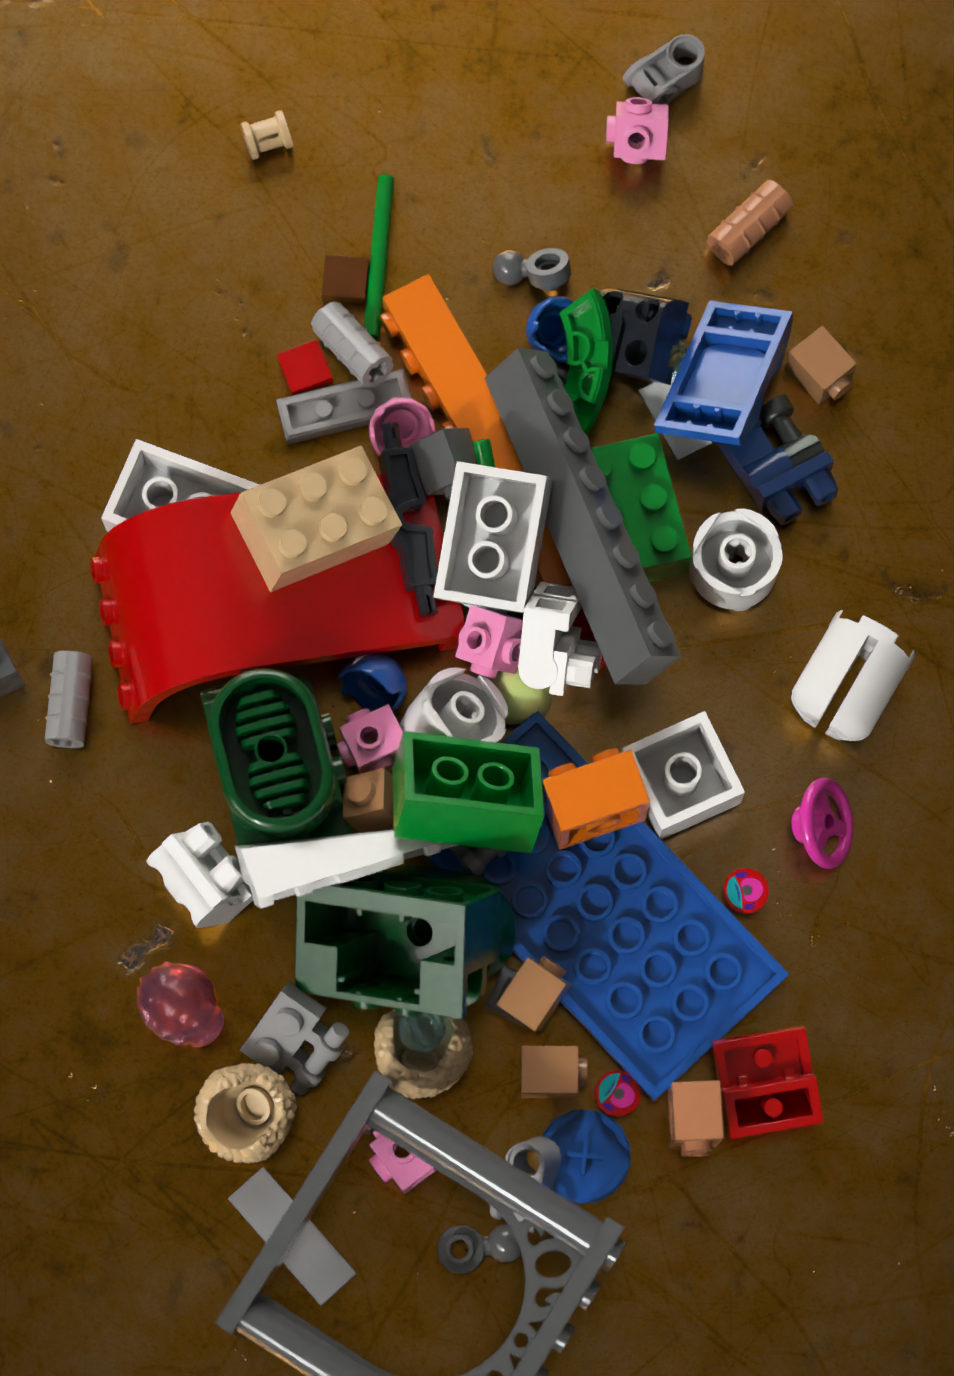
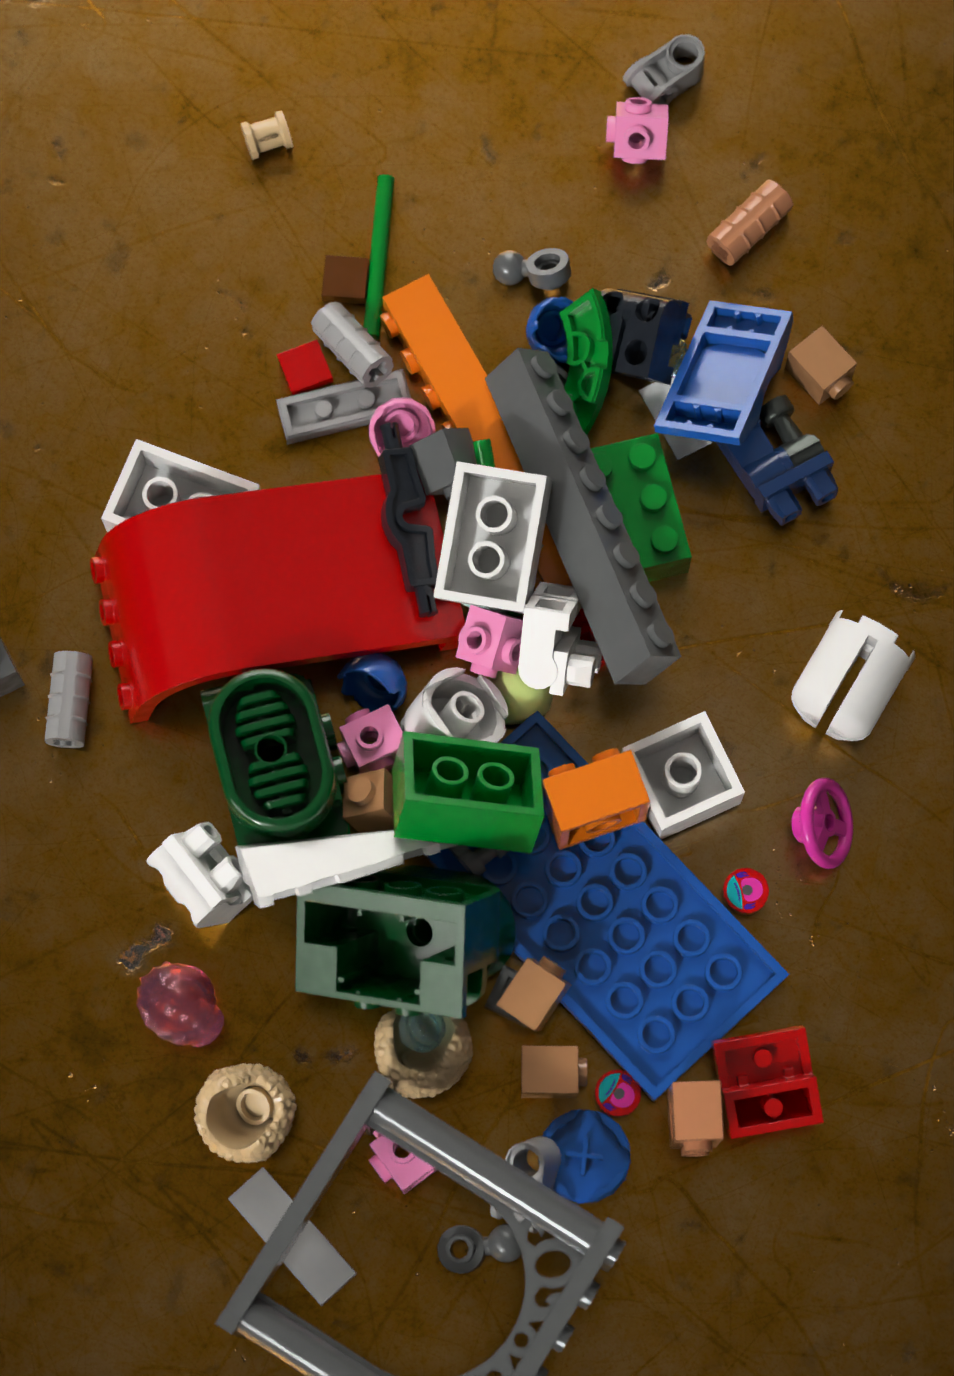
(282, 1031): light grey plate -> none
(315, 518): tan brick -> none
(724, 537): white brick -> none

